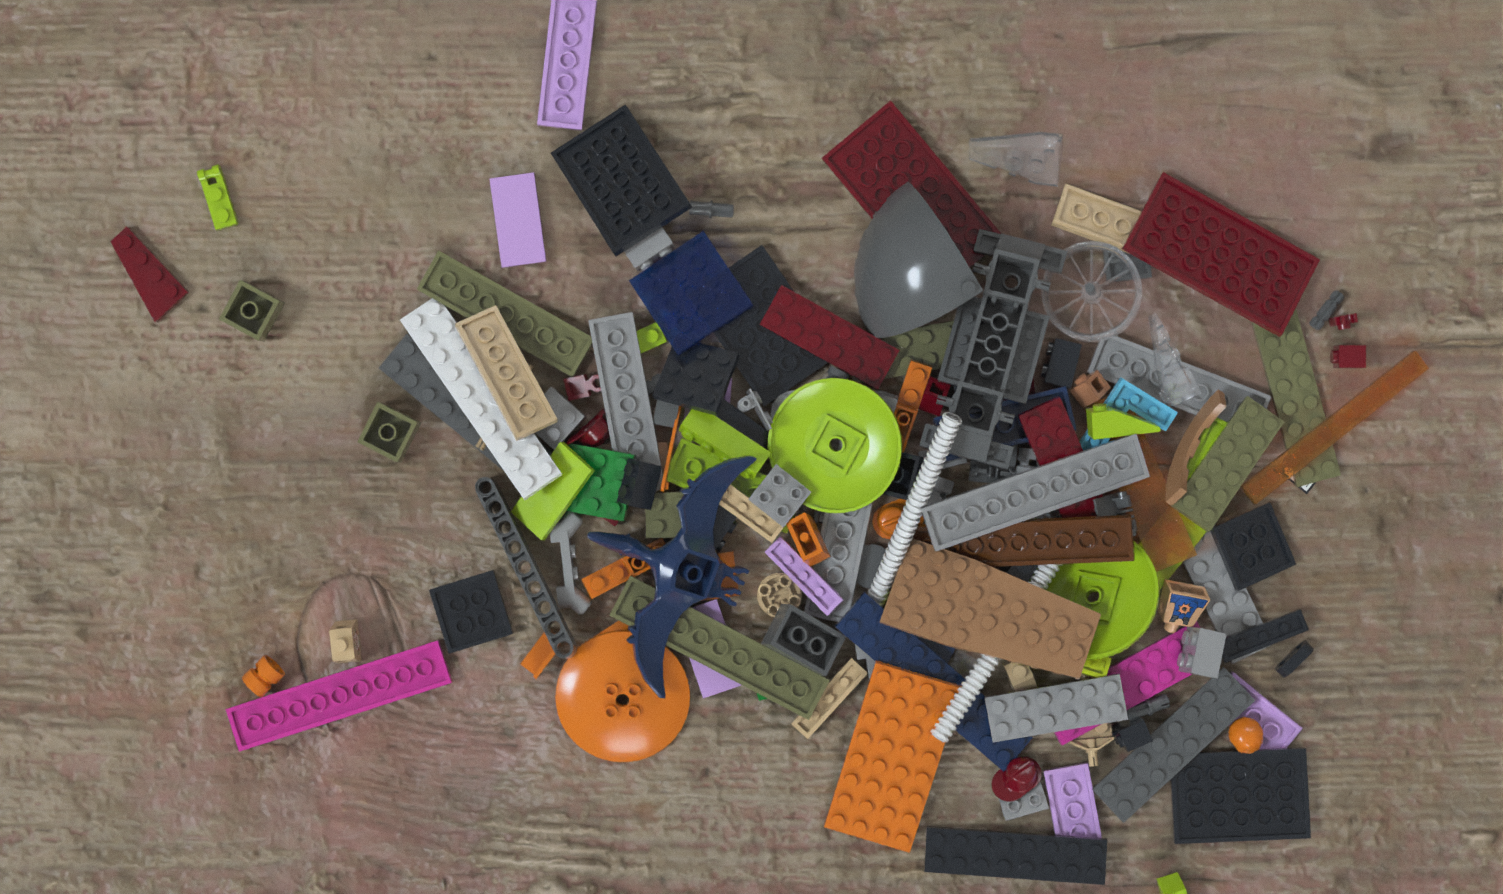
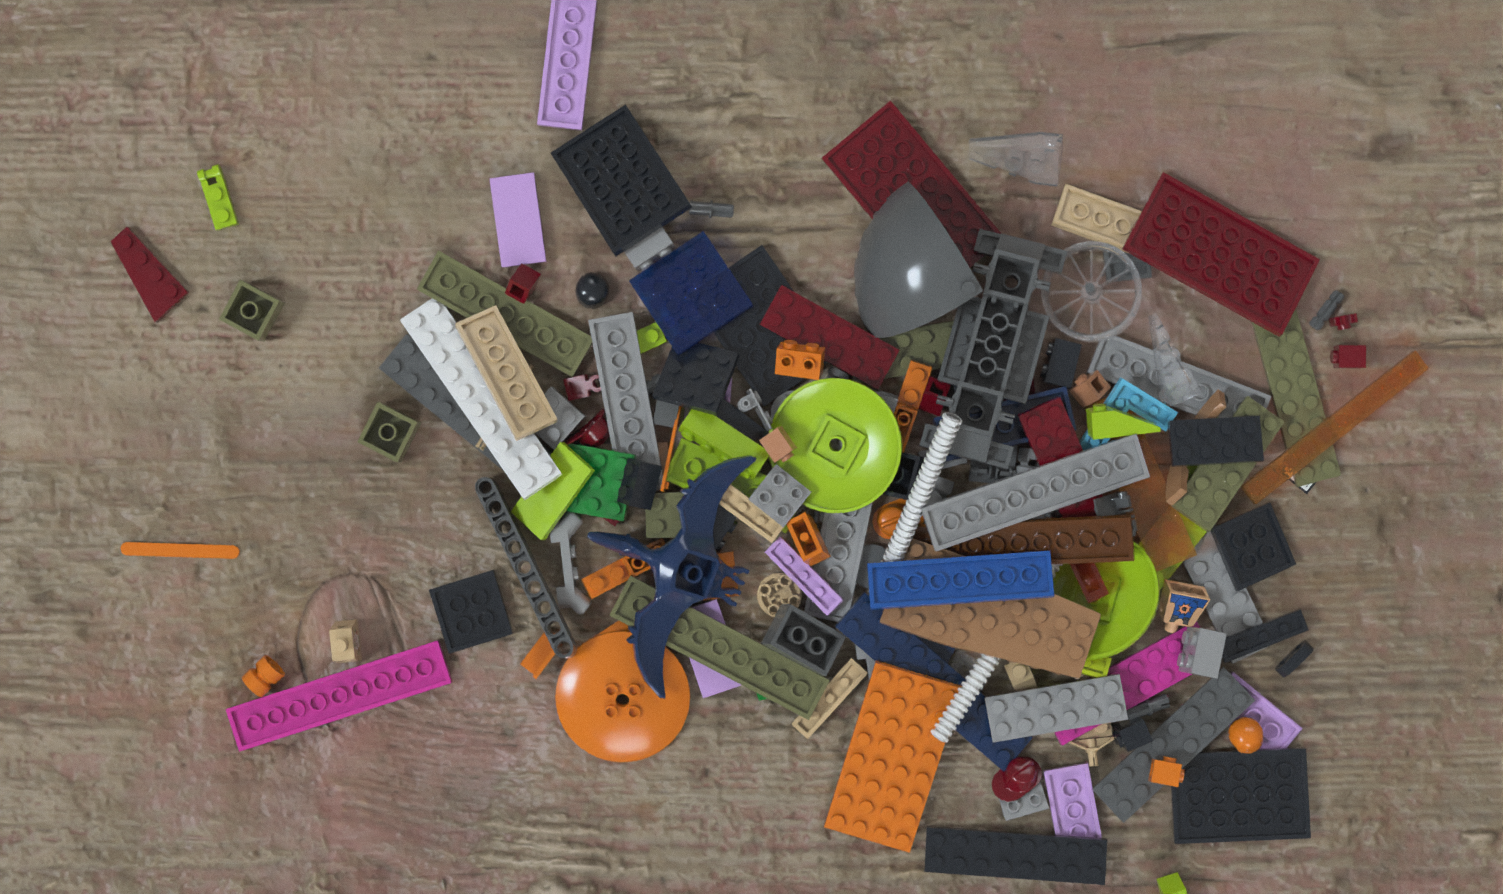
(180, 550): none -> orange piece
(522, 283): none -> dark red brick
(592, 290): none -> black hair
(778, 445): none -> nougat brick
(800, 360): none -> orange brick
(960, 580): none -> blue plate
(1090, 581): none -> clear red slope
(1166, 772): none -> orange brick
(1215, 441): none -> black plate

